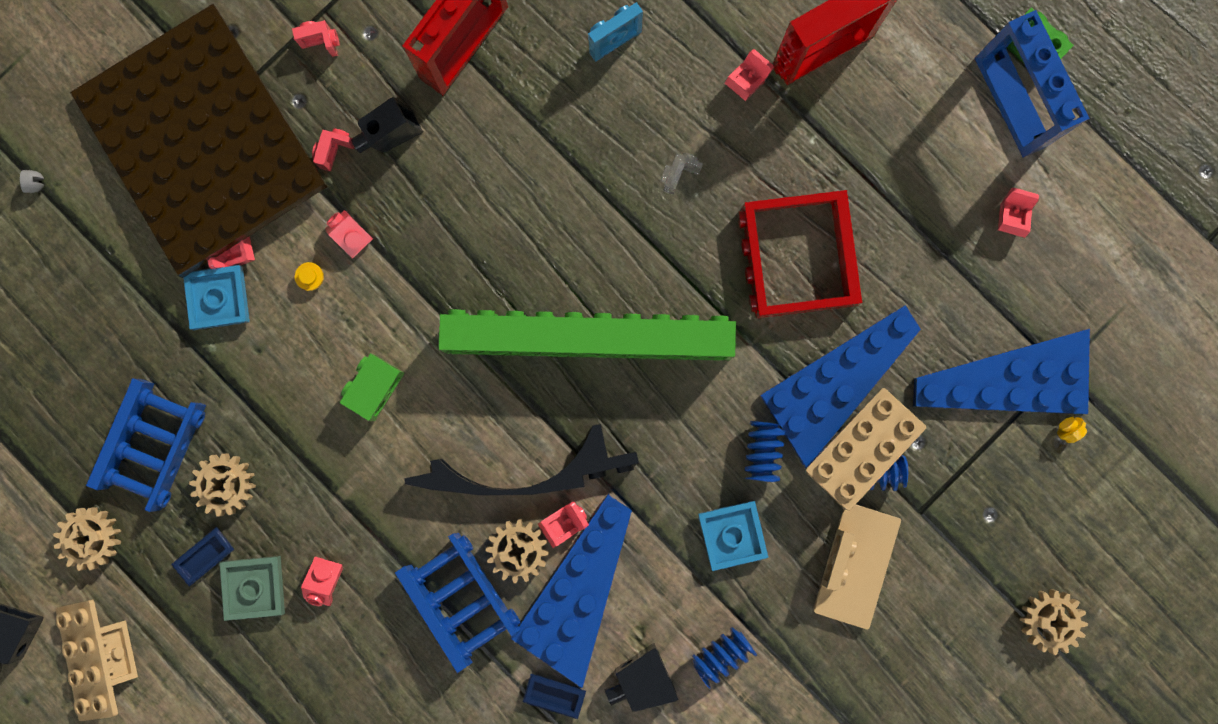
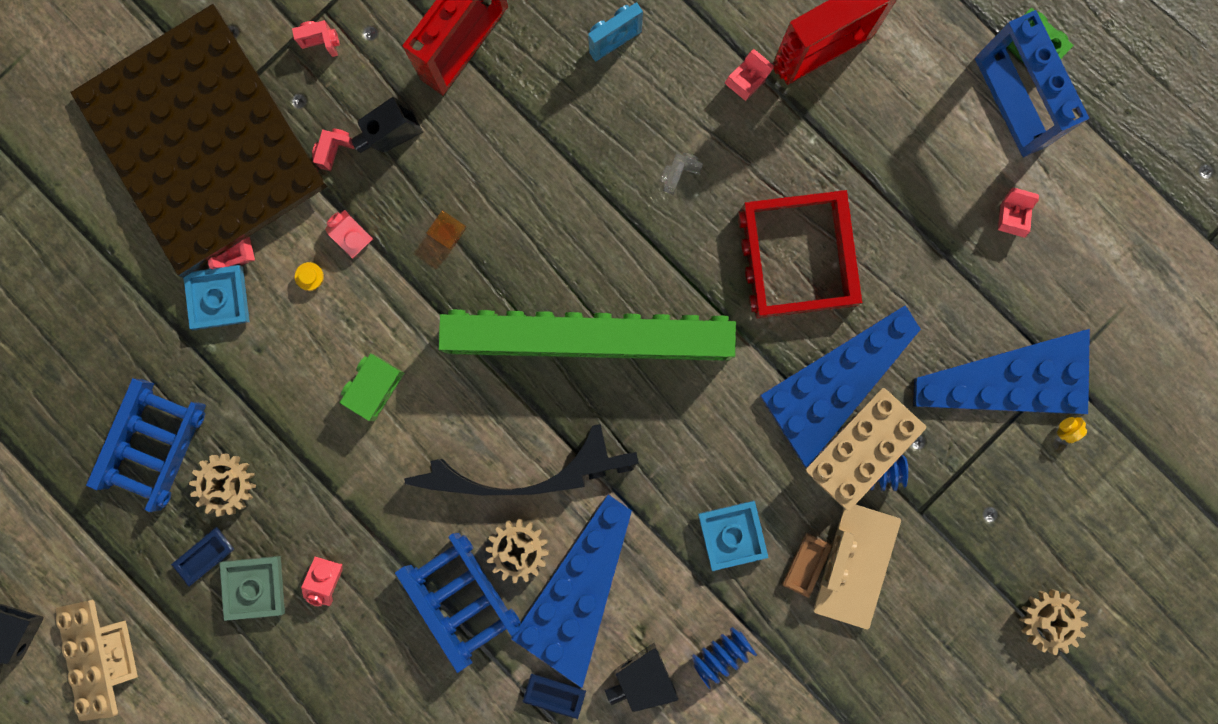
(29, 181): light grey hinge -> none
(74, 538): tan gear -> none
(446, 230): none -> clear orange plate
(563, 524): coral bracket -> none
(765, 451): blue piece -> none
(807, 565): none -> medium nougat tile

